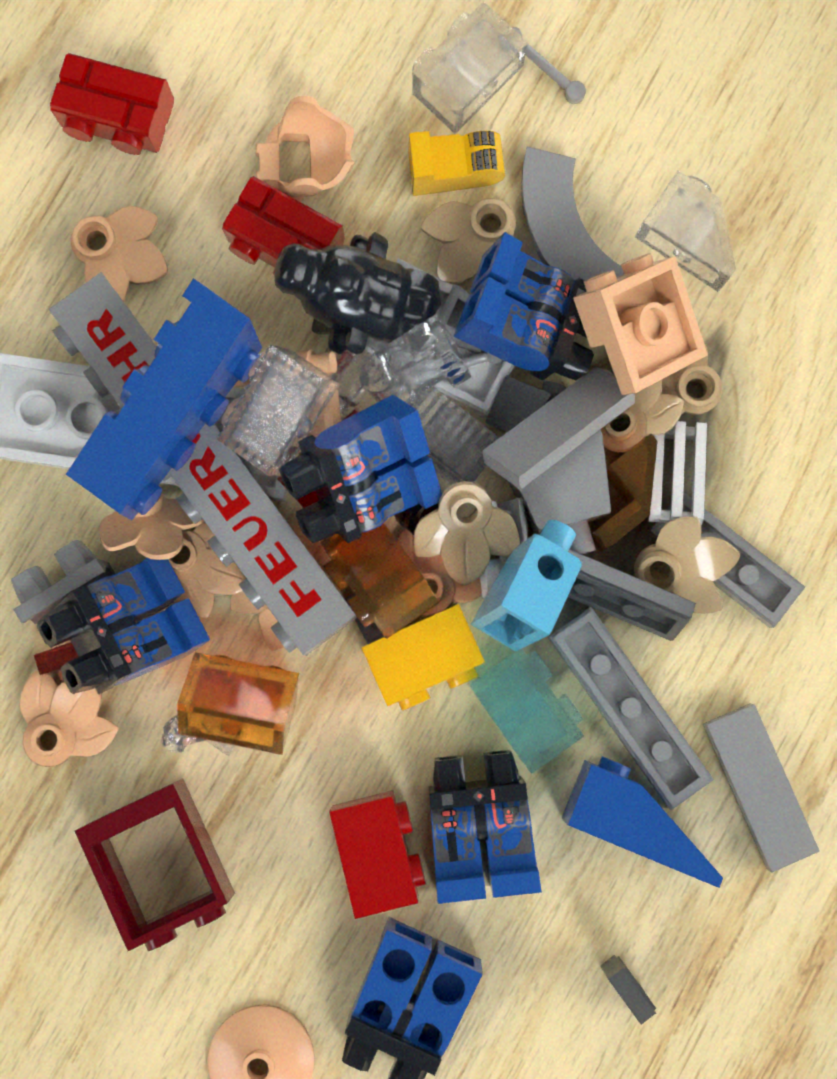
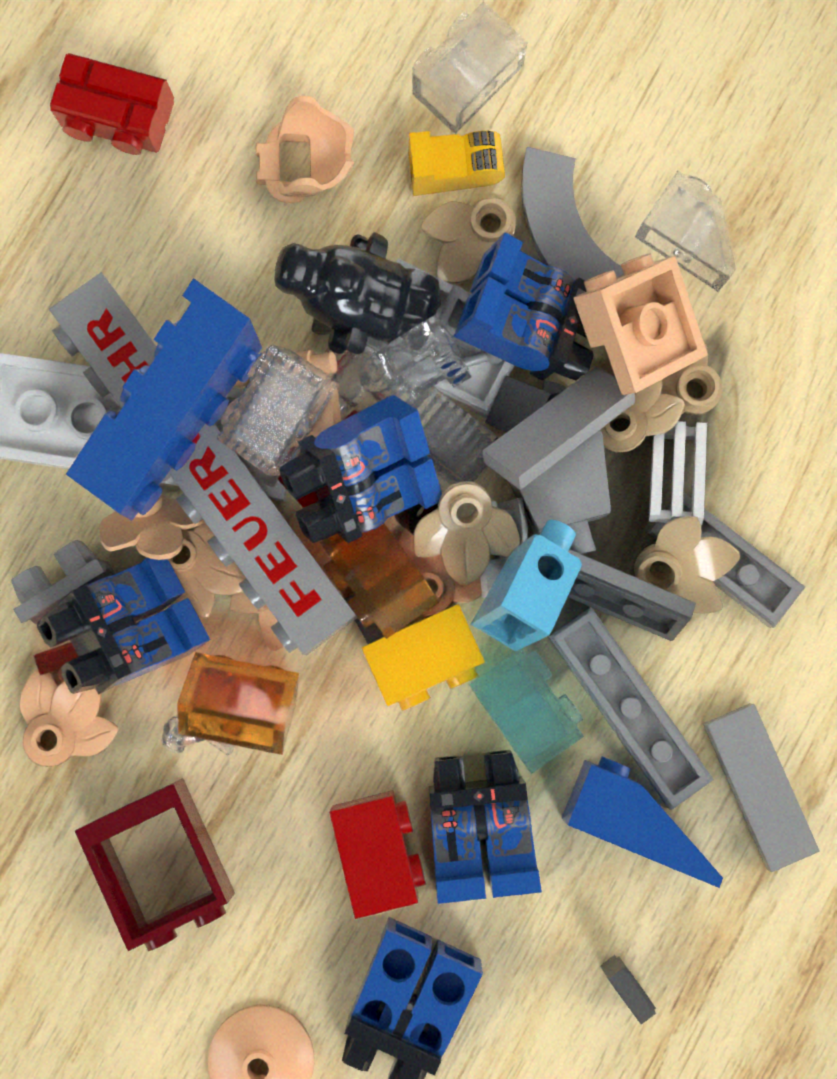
(127, 252): light nougat plate -> none
(269, 220): red brick -> none
(574, 90): light grey hinge -> none
(633, 479): clear orange slope -> none

